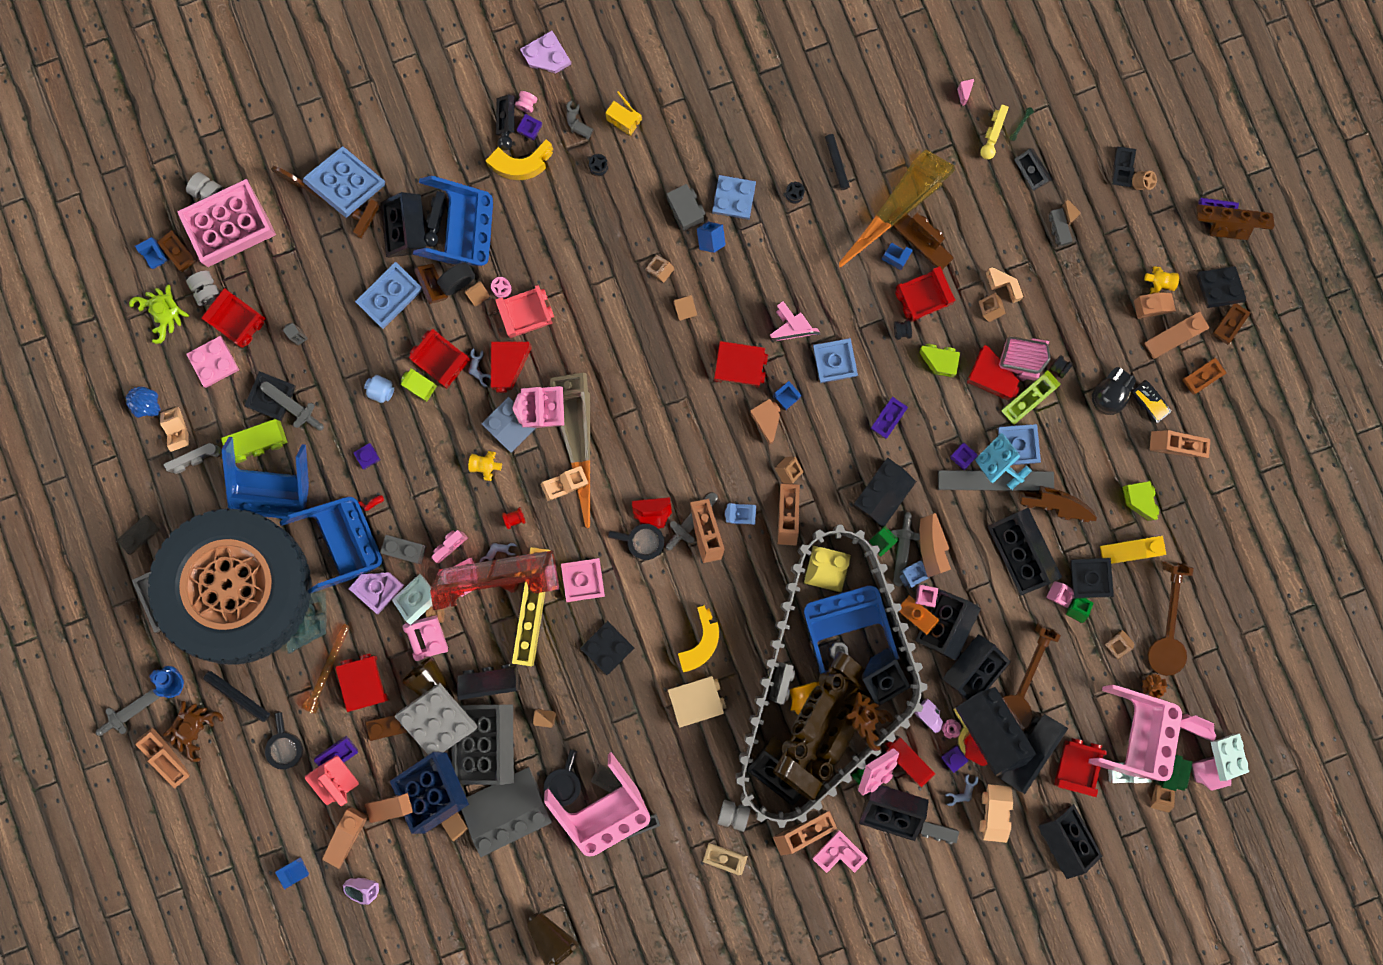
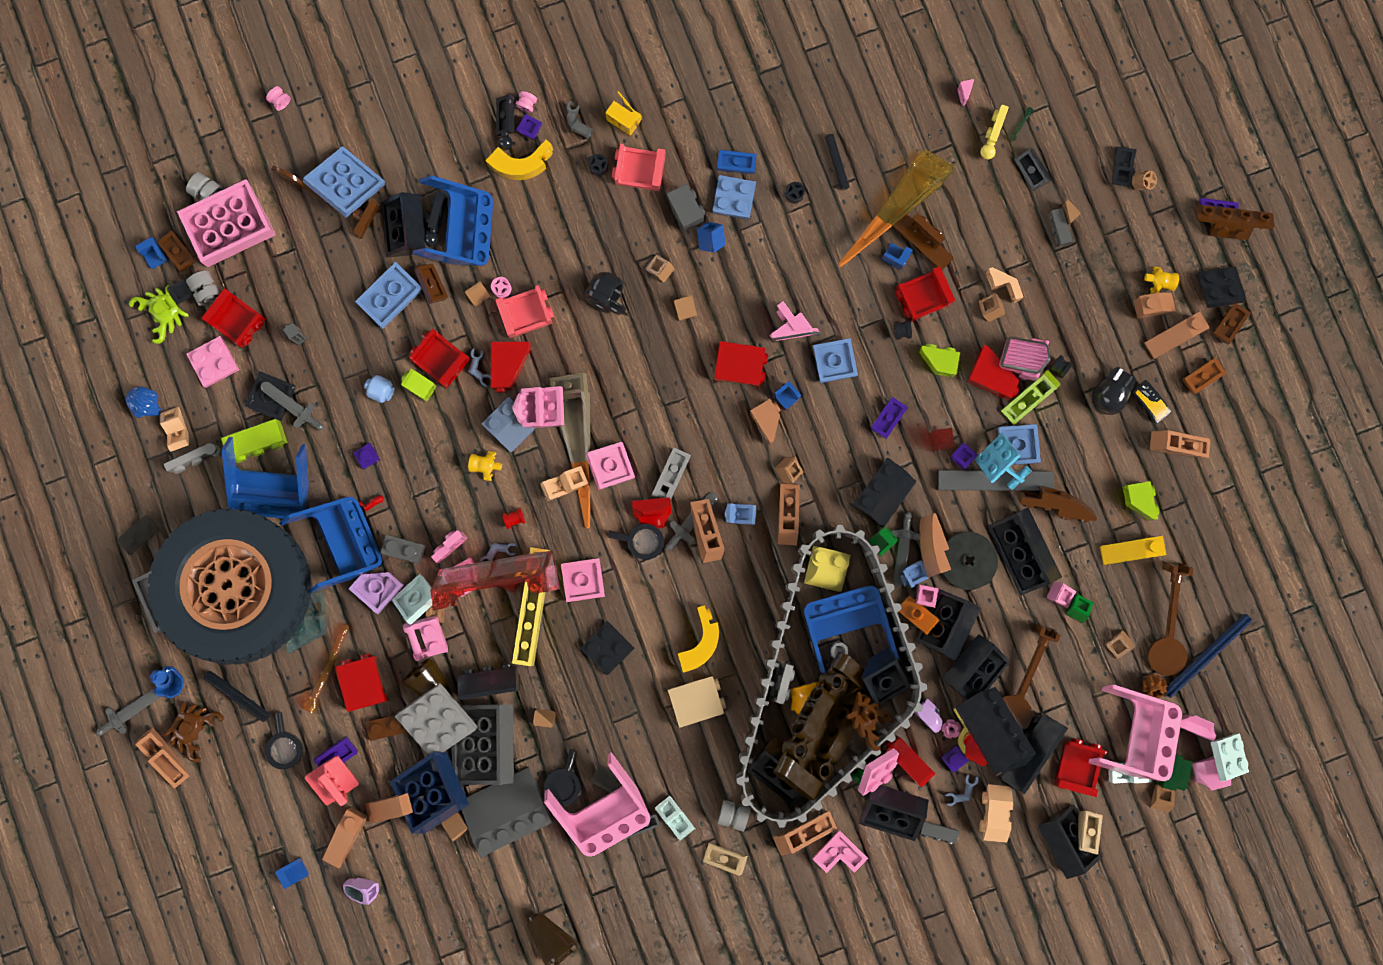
(180, 291): none -> black plate
(278, 98): none -> bright pink wheel
(456, 278): black tyre -> none
(546, 54): lavender plate -> none
(604, 292): none -> black piece
(610, 465): none -> bright pink plate
(639, 168): none -> coral panel
(671, 473): none -> light grey plate
(675, 818): none -> light aqua slope
(736, 162): none -> blue plate
(942, 439): none -> clear red brick
(984, 561): none -> pearl dark grey piece
(1089, 831): none -> tan slope
(1092, 578): black plate -> none
(1204, 658): none -> dark blue axle

